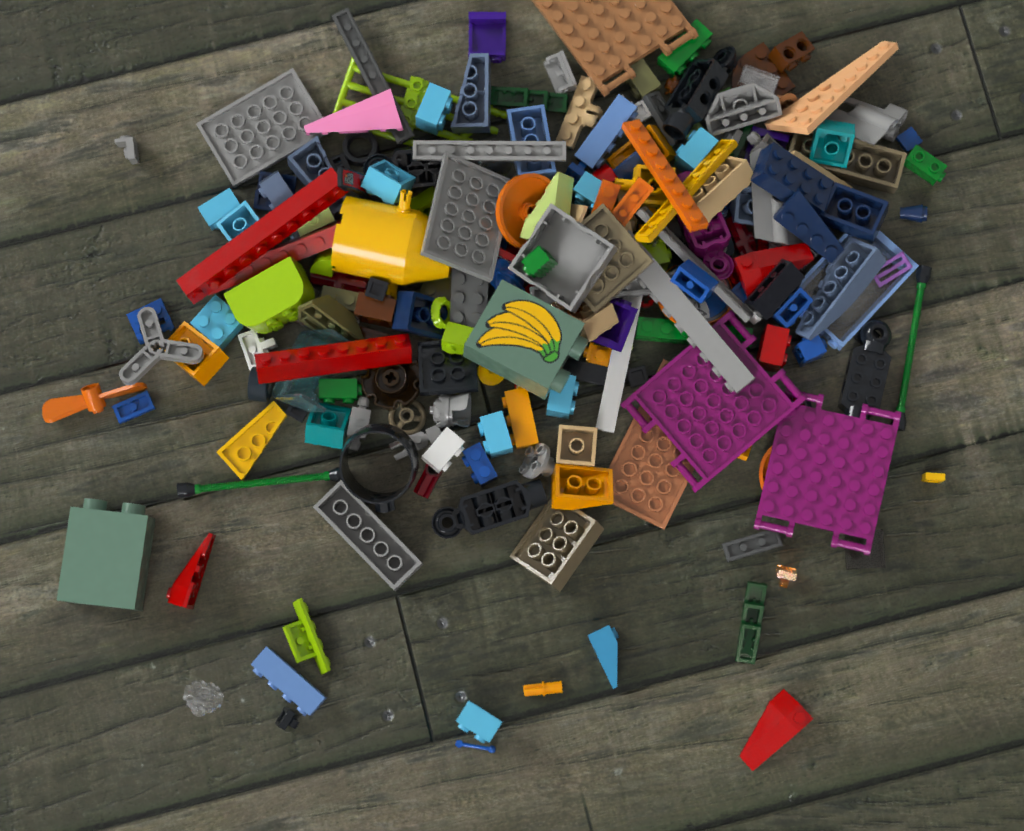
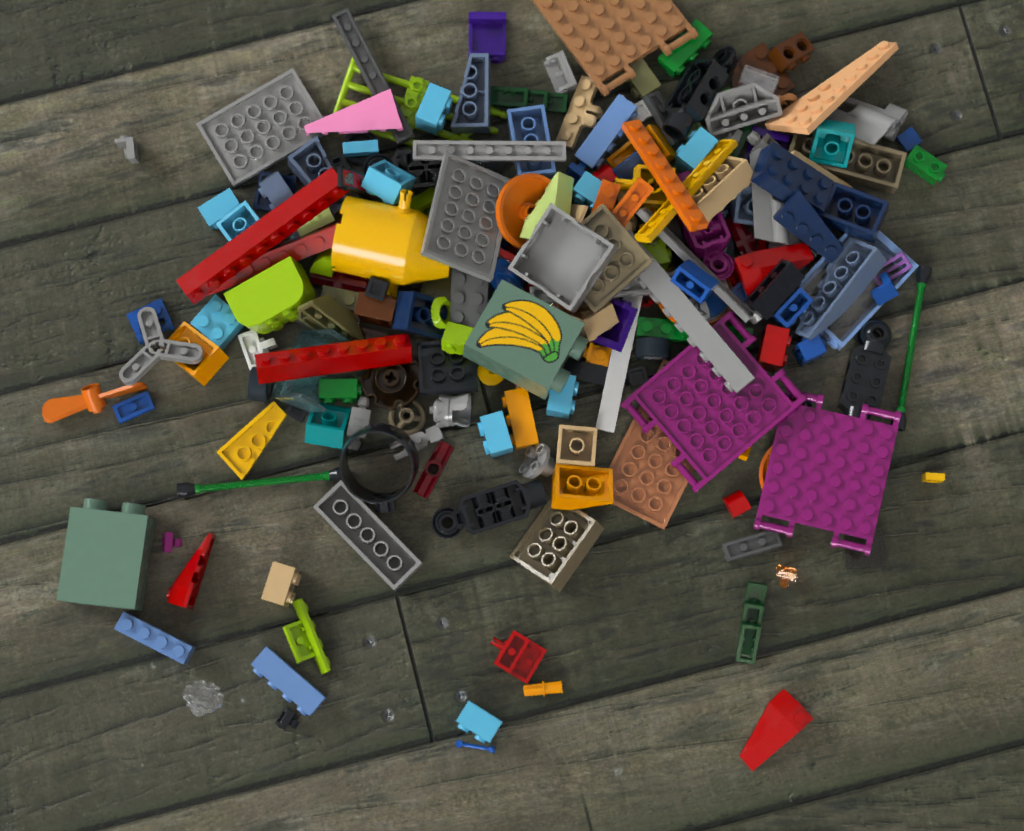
(155, 638): none -> medium blue brick
(168, 542): none -> magenta tile
(281, 584): none -> tan brick
(360, 148): none -> medium azure piece
(442, 450): white brick -> none
(480, 464): blue brick -> none
(518, 656): none -> red plate
(538, 262): green brick -> none
(606, 649): dark azure slope -> none
(652, 348): none -> black wheel
(671, 84): reddish brown plate -> none
(736, 503): none -> red brick
(886, 291): none -> blue panel
(914, 213): dark blue cone -> none

